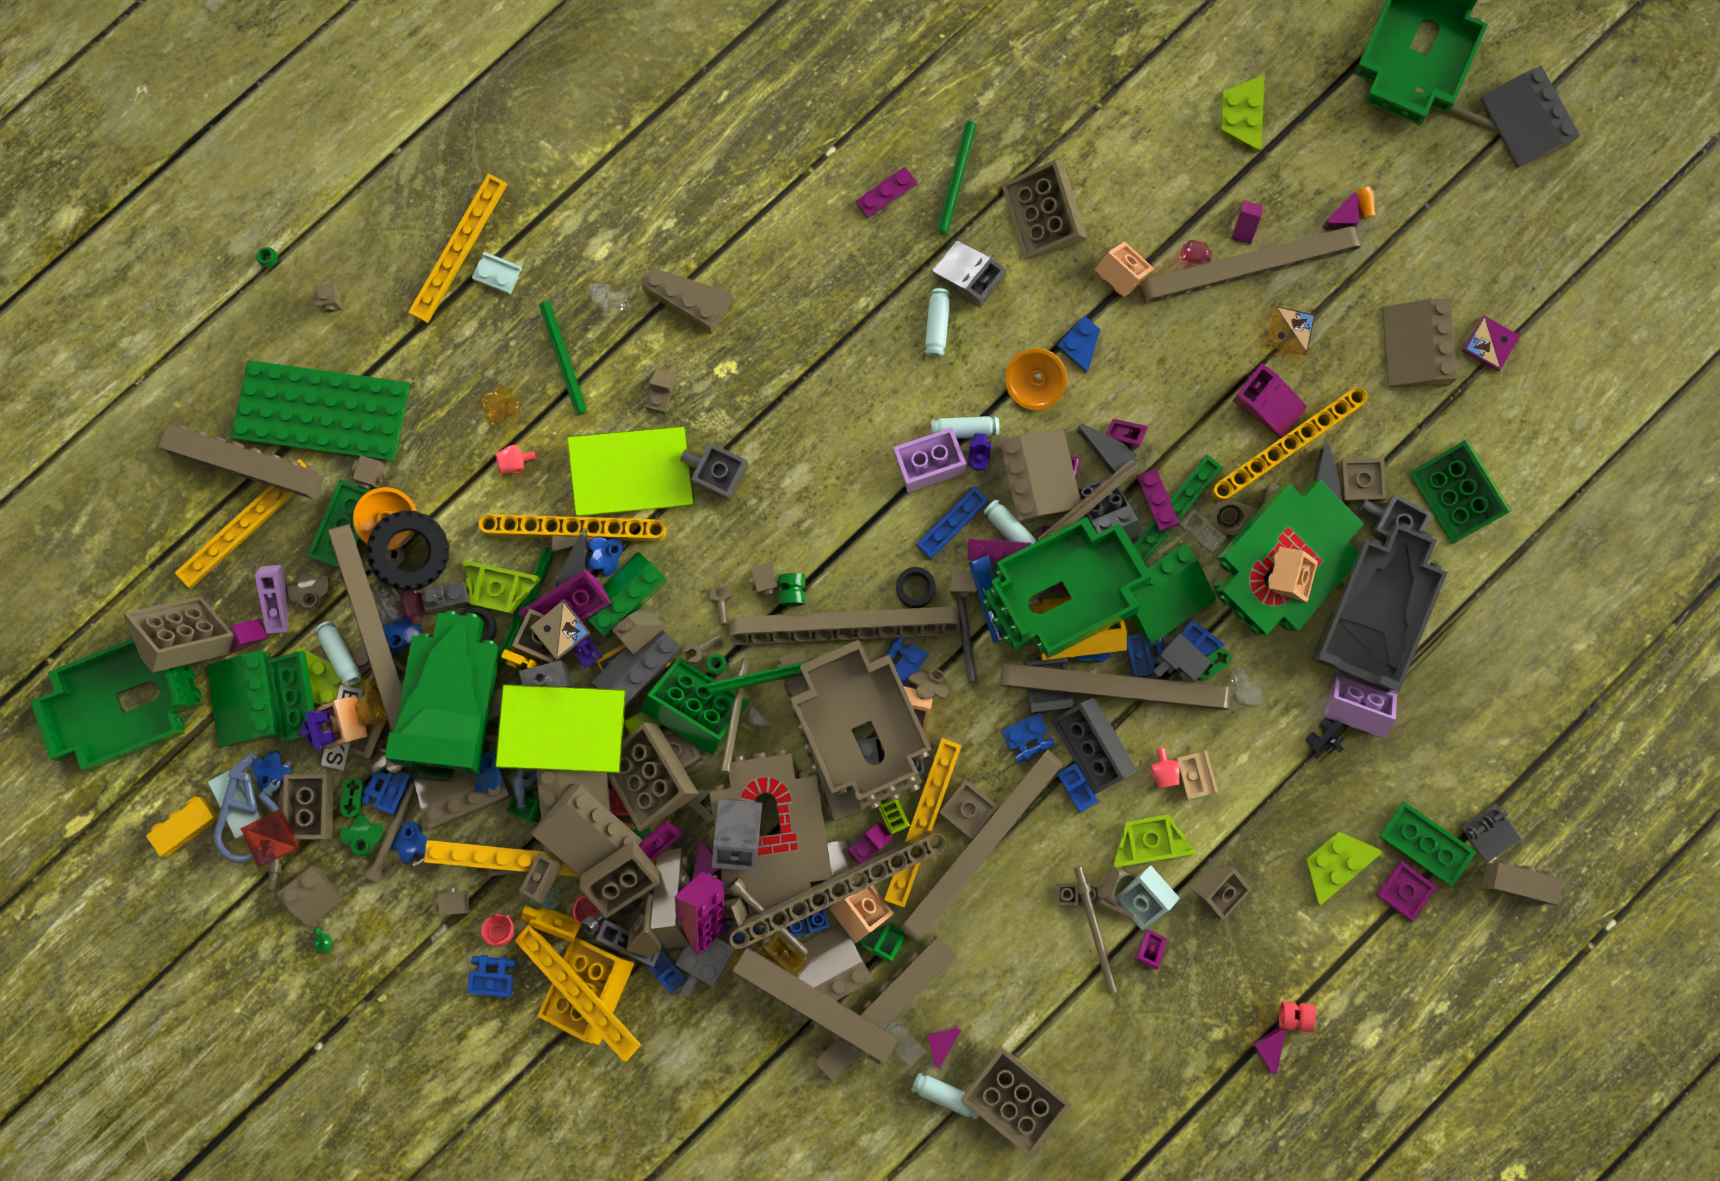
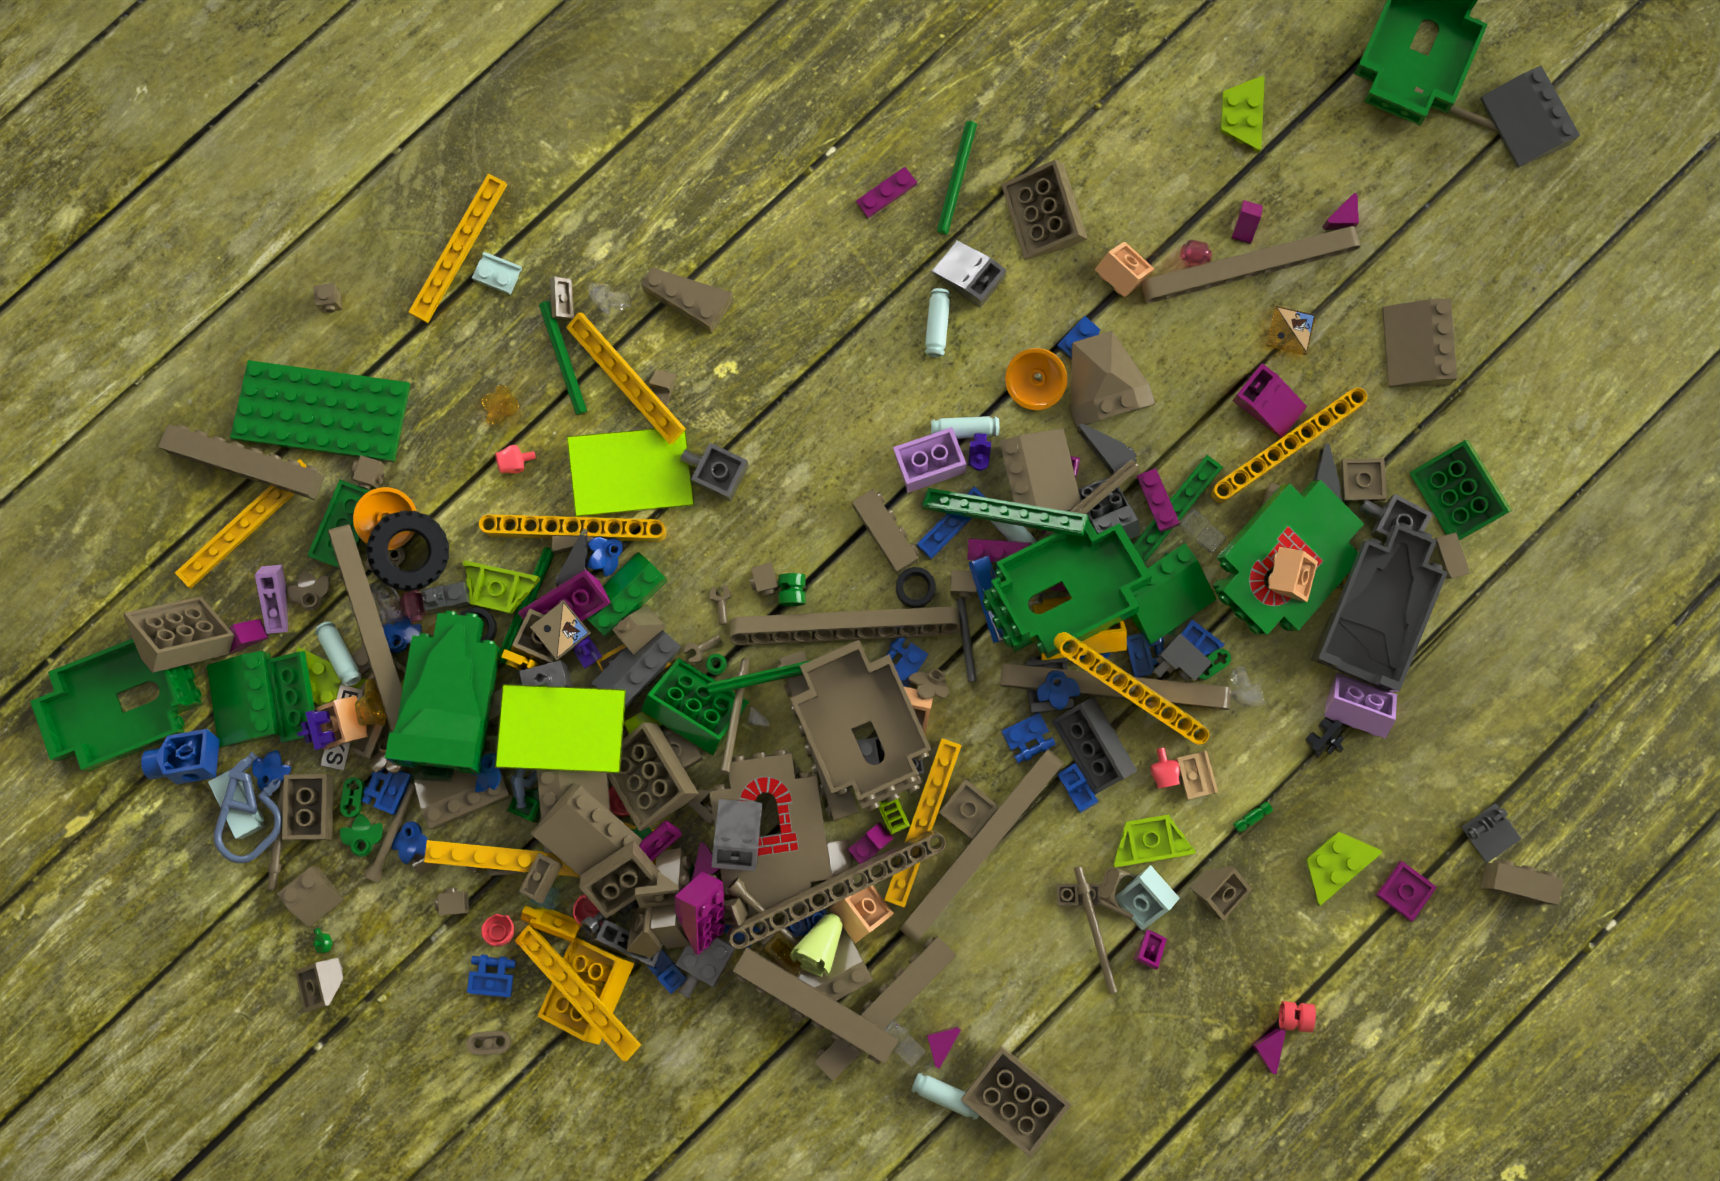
(182, 826): yellow brick -> none
(183, 758): none -> blue brick
(262, 253): green plate -> none
(270, 838): clear red tile -> none
(319, 983): none -> dark tan slope
(489, 1041): none -> dark tan plate
(561, 298): none -> dark tan plate
(625, 378): none -> yellow plate
(657, 895): none -> dark tan slope
(819, 946): none -> yellowish green cone
(884, 531): none -> dark tan brick
(884, 941): green slope -> none
(1005, 512): none -> green tile
(1058, 692): none -> blue plate
(1105, 380): none -> dark tan wedge
(1125, 682): none -> yellow beam
(1127, 432): magenta slope -> none
(1230, 516): dark tan piece -> none
(1253, 817): none -> green axle
(1366, 202): light orange cone -> none
(1427, 844): green plate -> none
(1452, 556): none -> dark tan slope
(1491, 343): tile -> none

